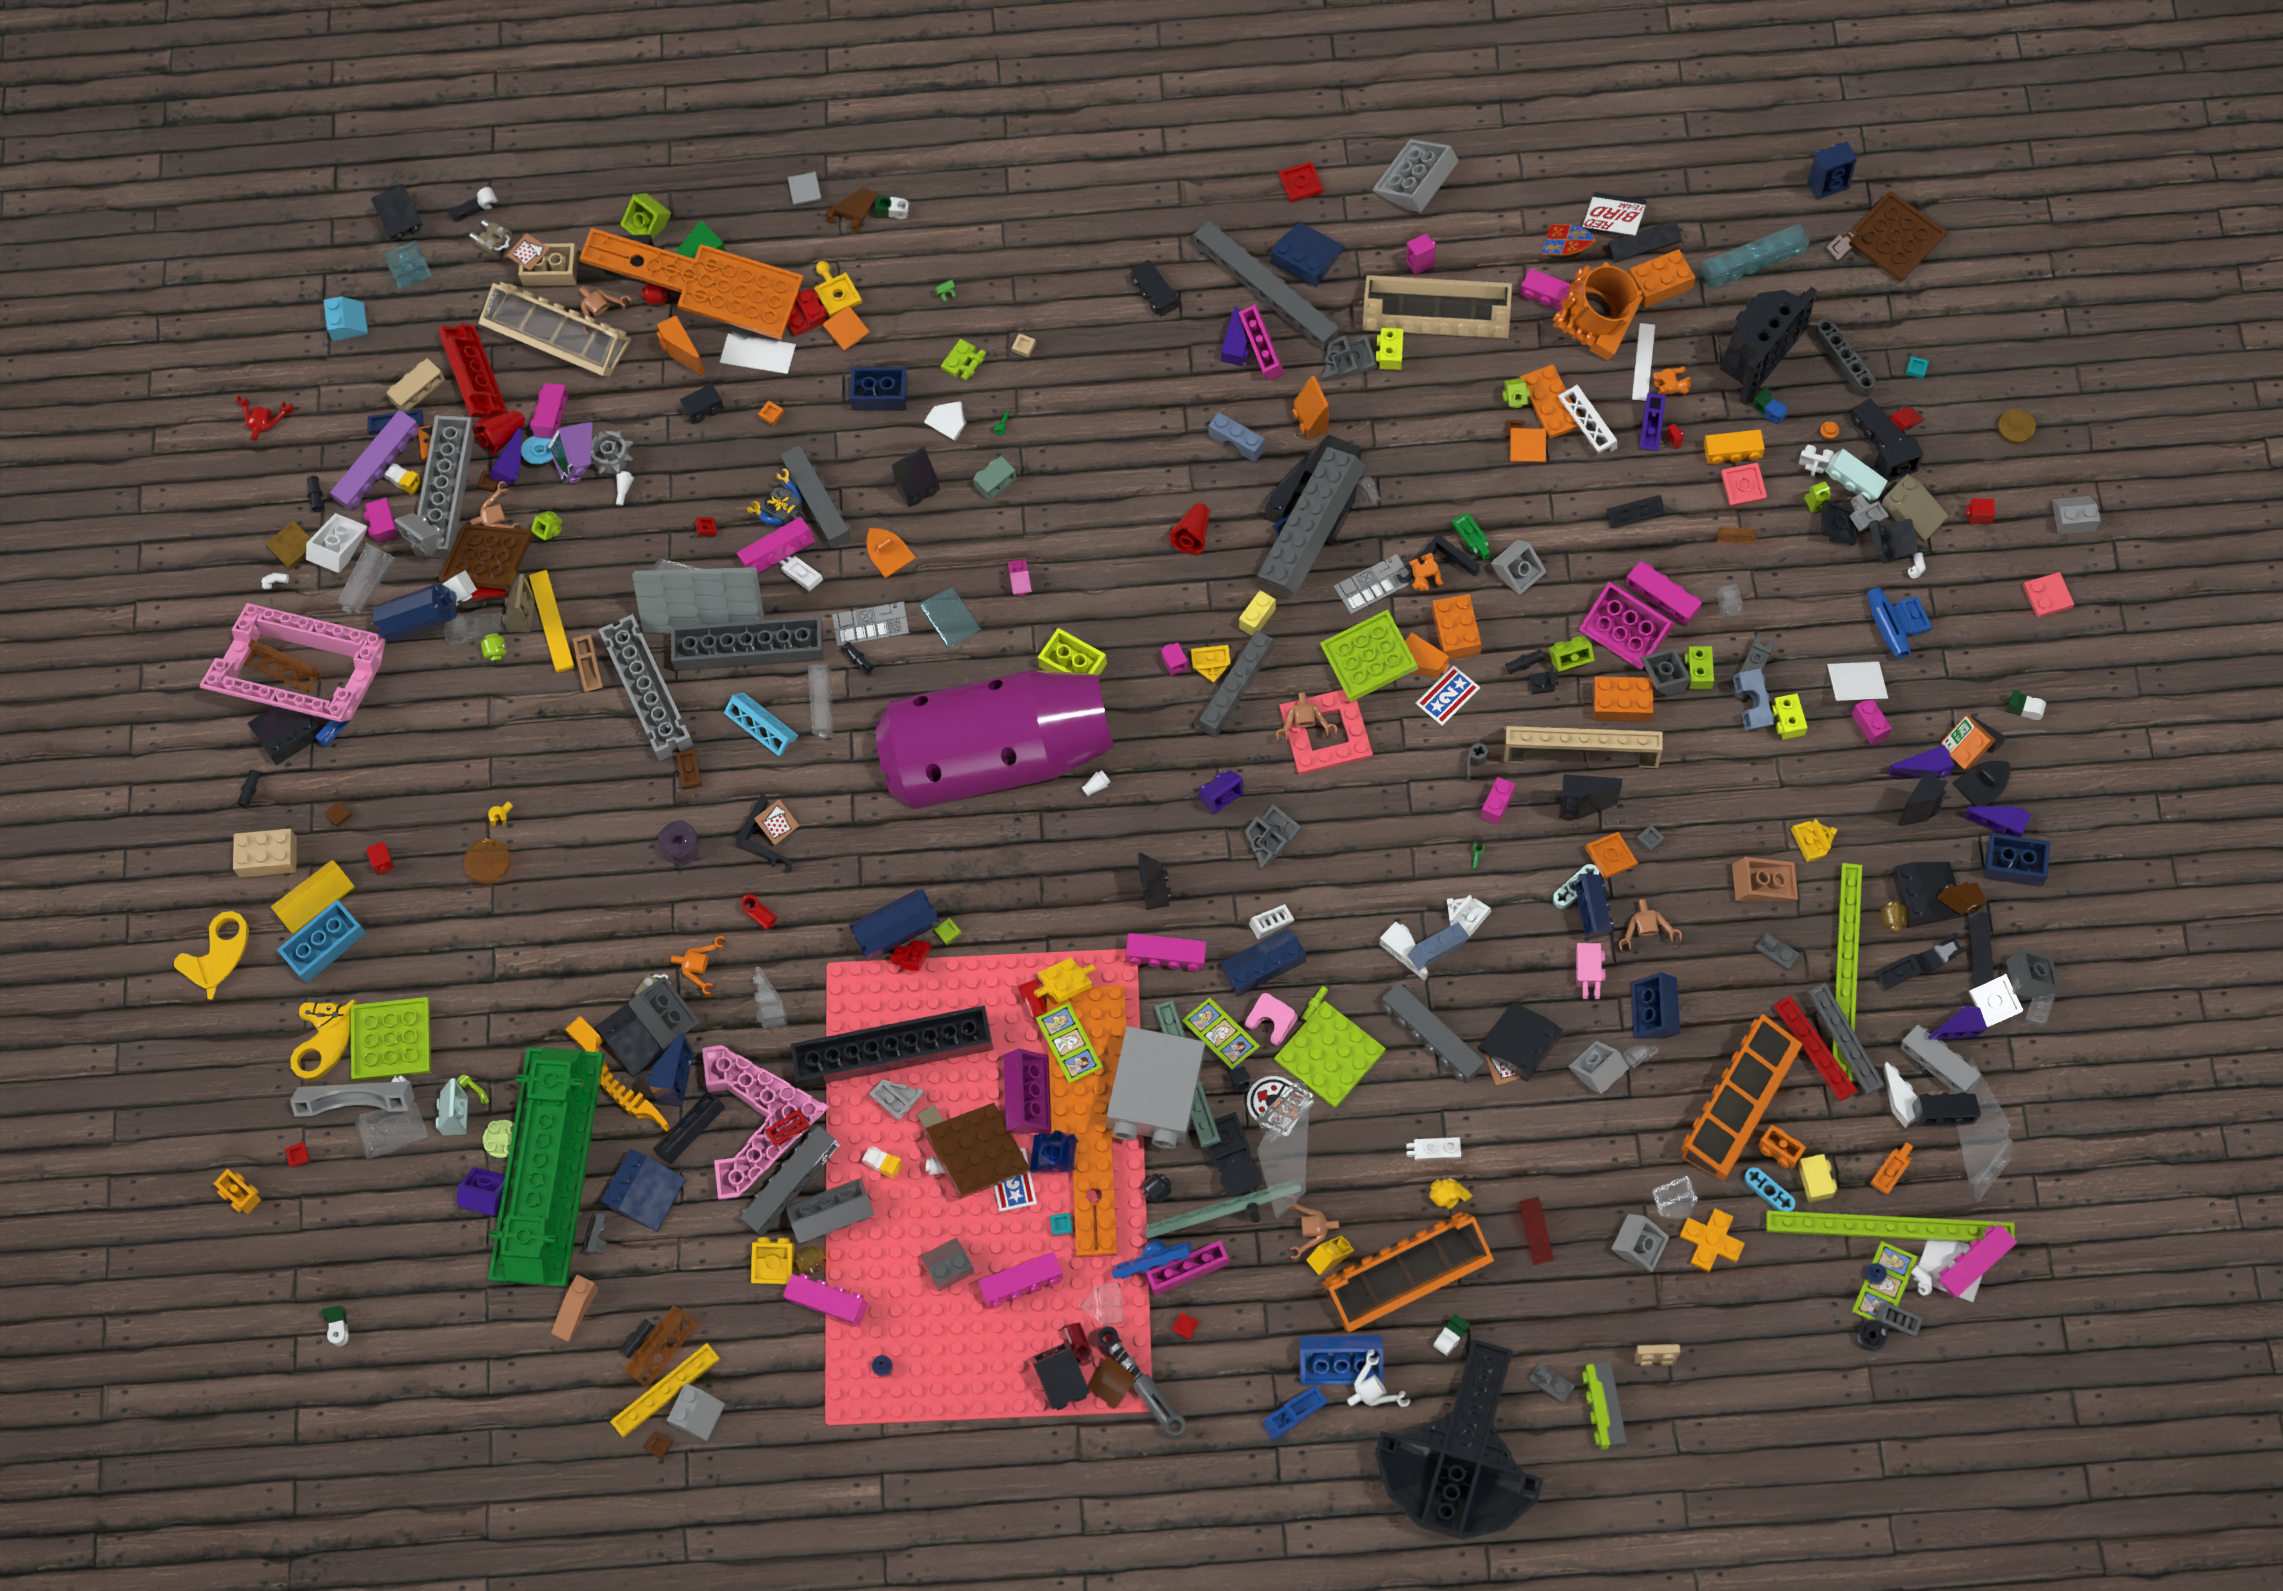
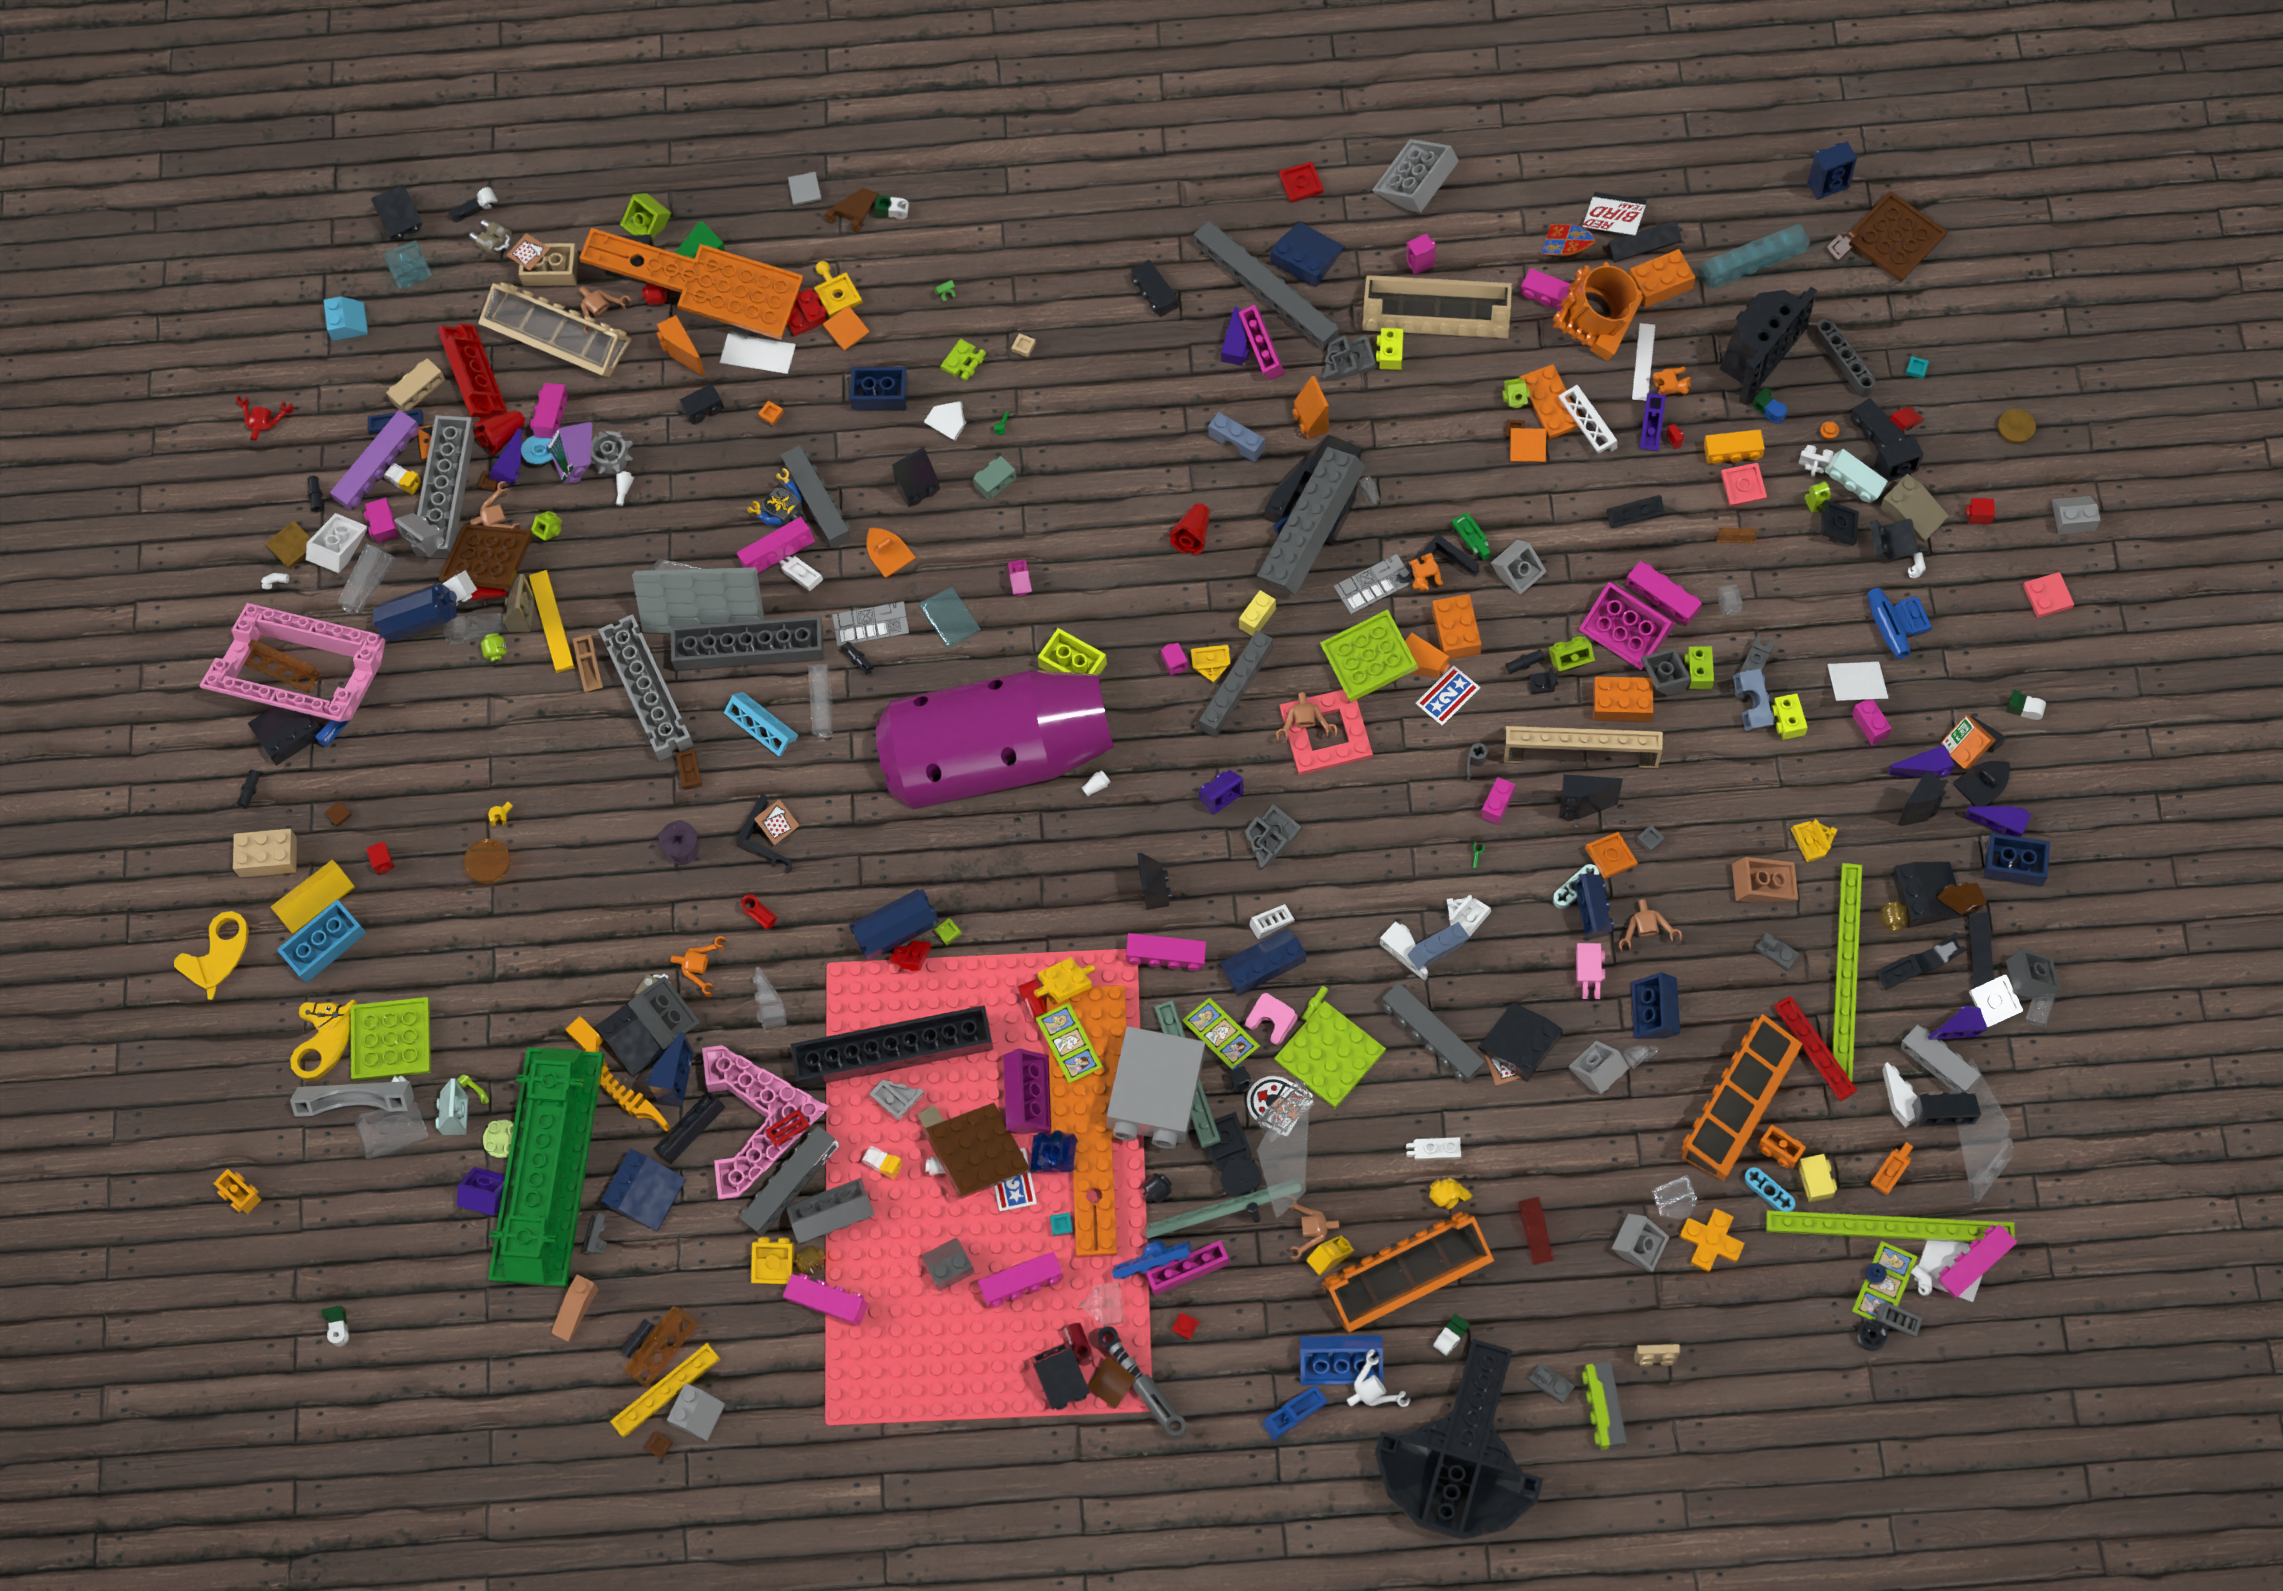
(297, 1155): red plate -> none
(705, 527): red tile -> none
(884, 1369): dark blue tile -> none
(1845, 1039): dark grey tile -> none
(1866, 512): light grey hinge -> none

